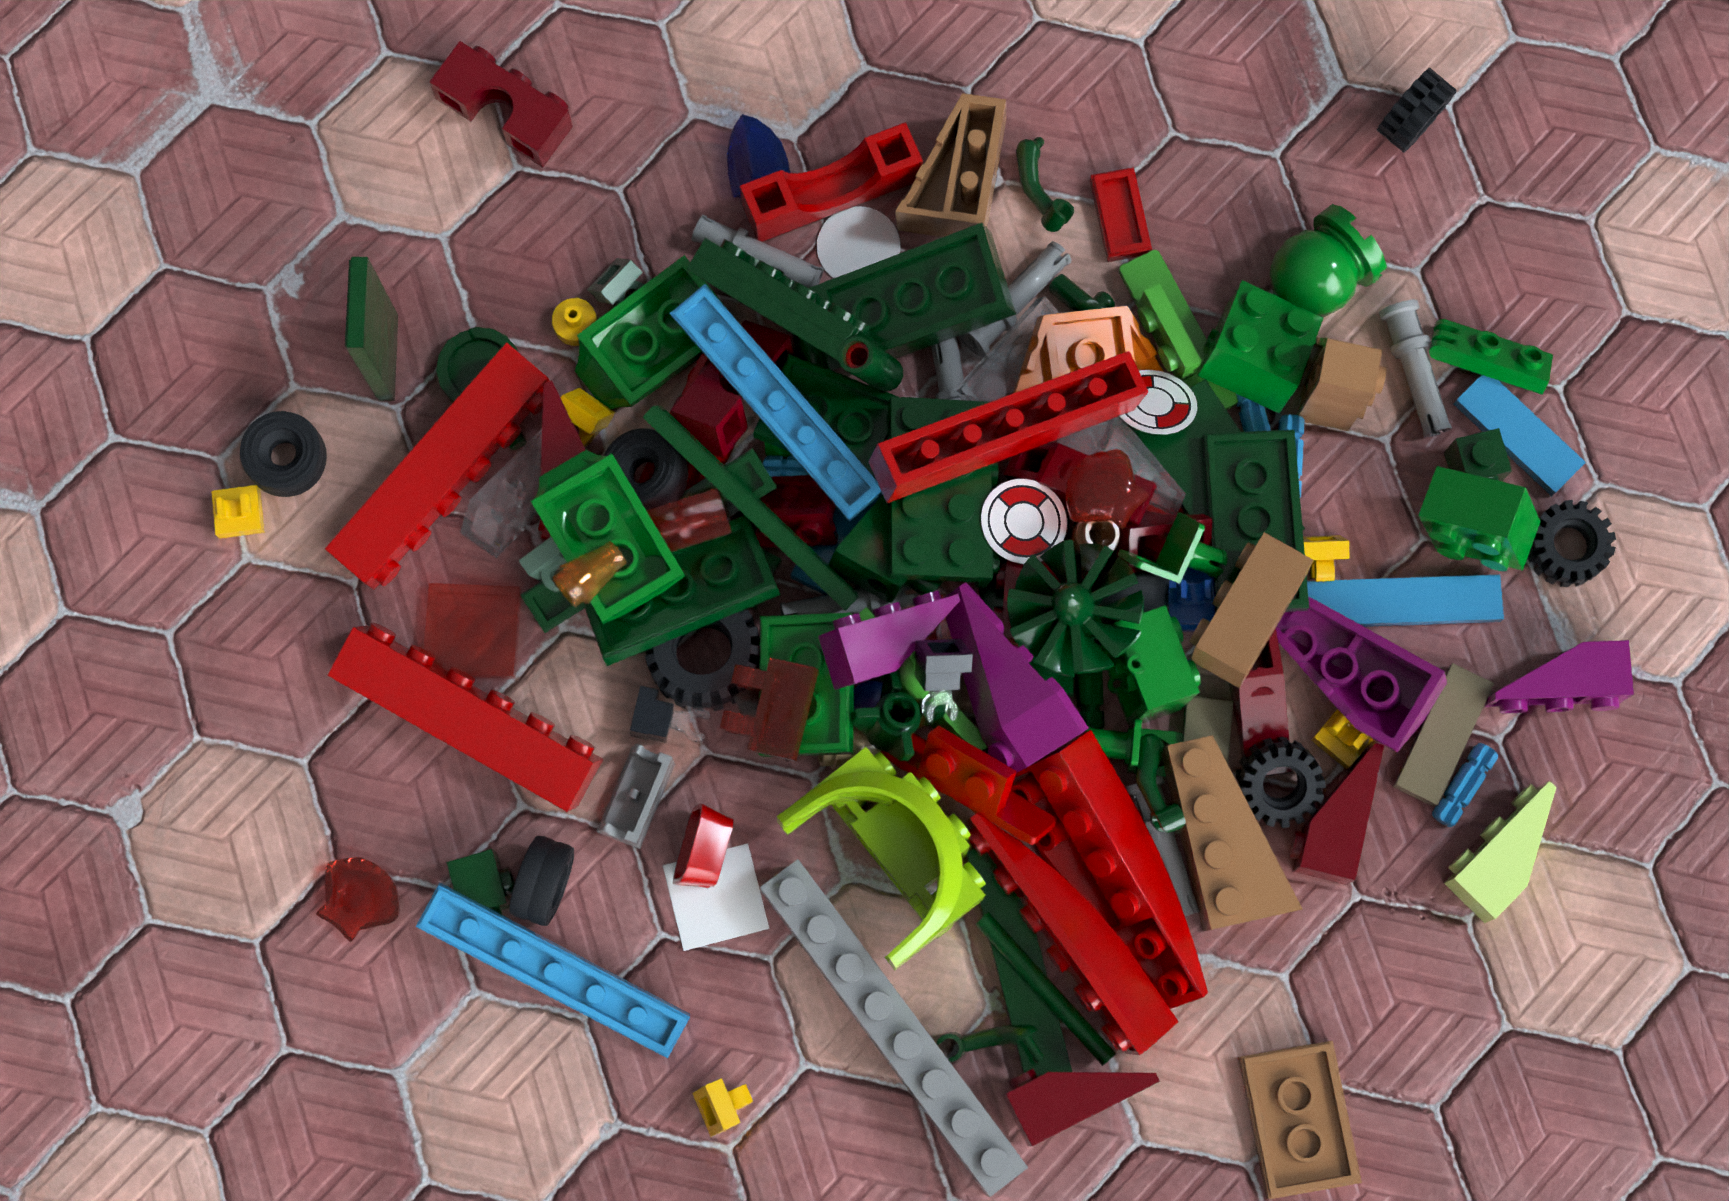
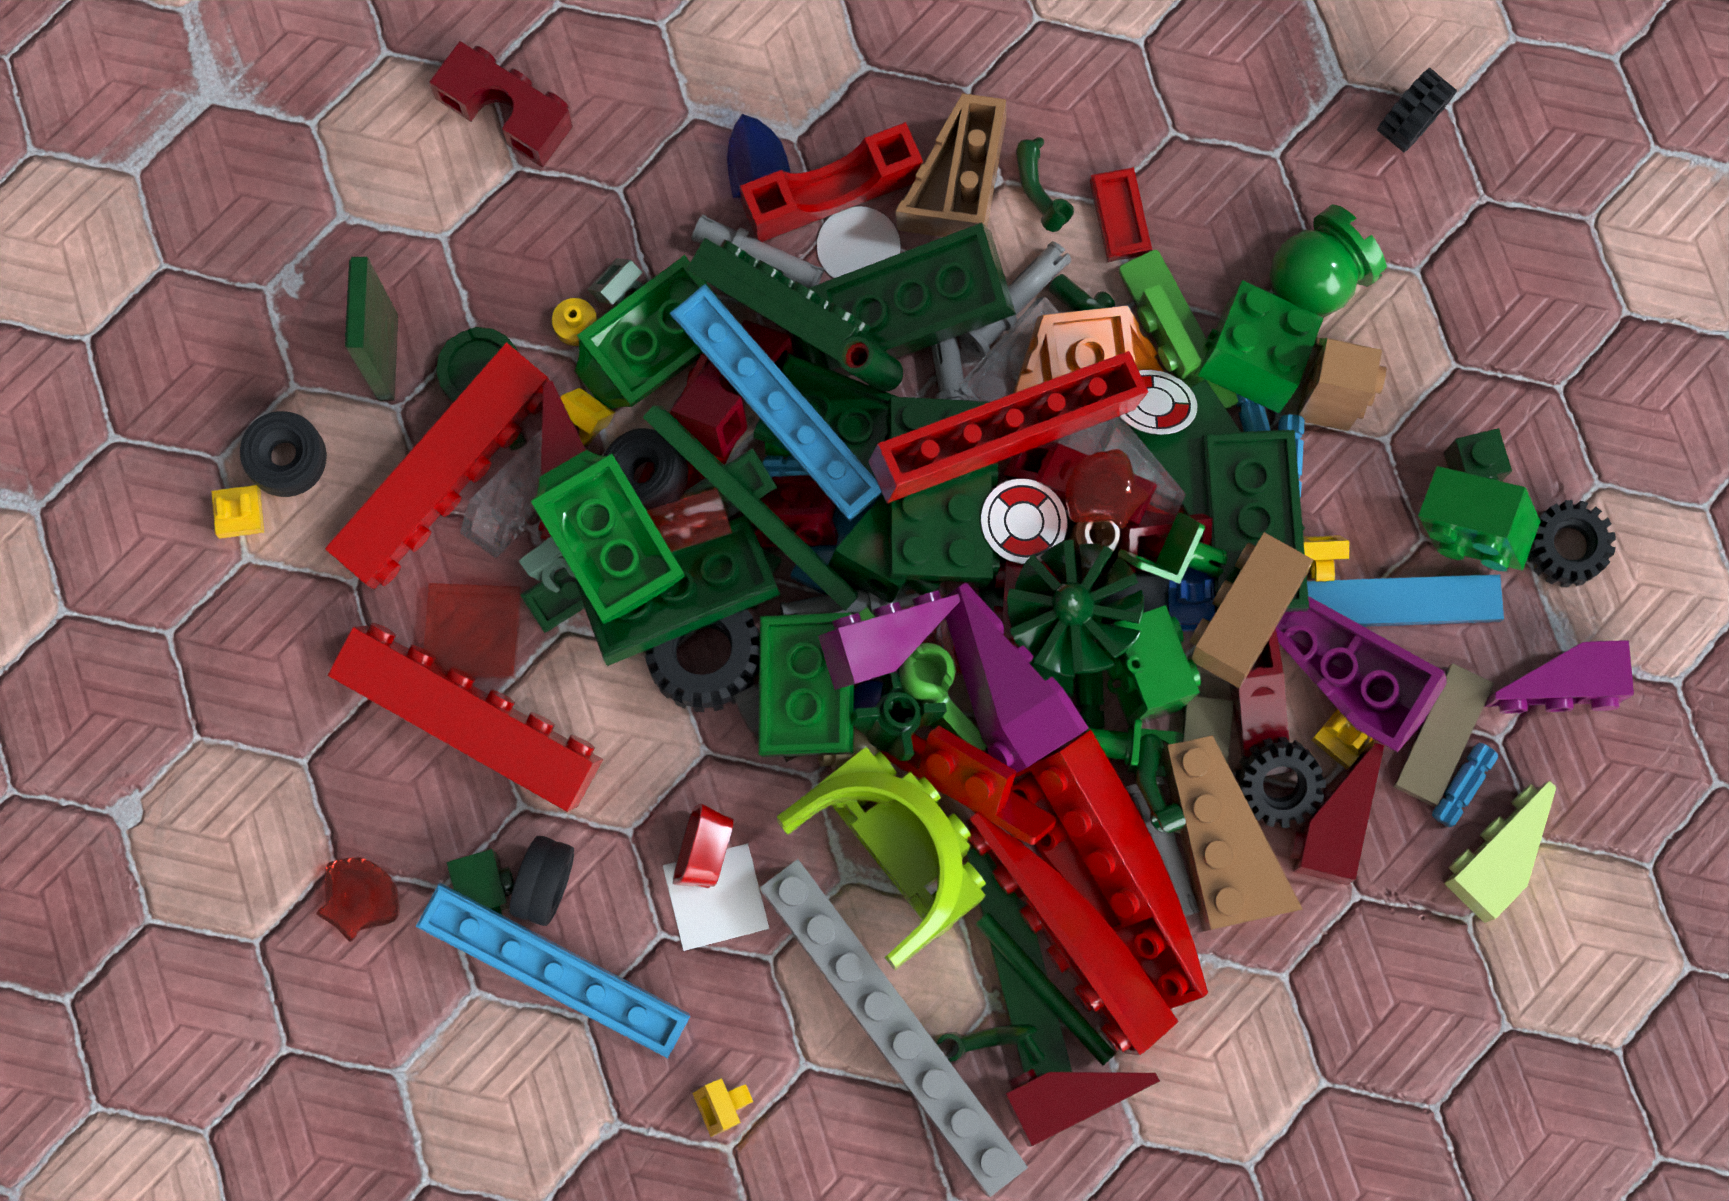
(586, 575): clear orange cone -> none
(636, 796): light grey hinge -> none
(655, 718): black piece -> none
(781, 708): clear red plate -> none
(939, 672): piece -> none
(1299, 1120): medium nougat tile -> none
(1412, 347): light grey pin -> none
(1491, 355): green hinge -> none
(1524, 435): dark azure tile -> none

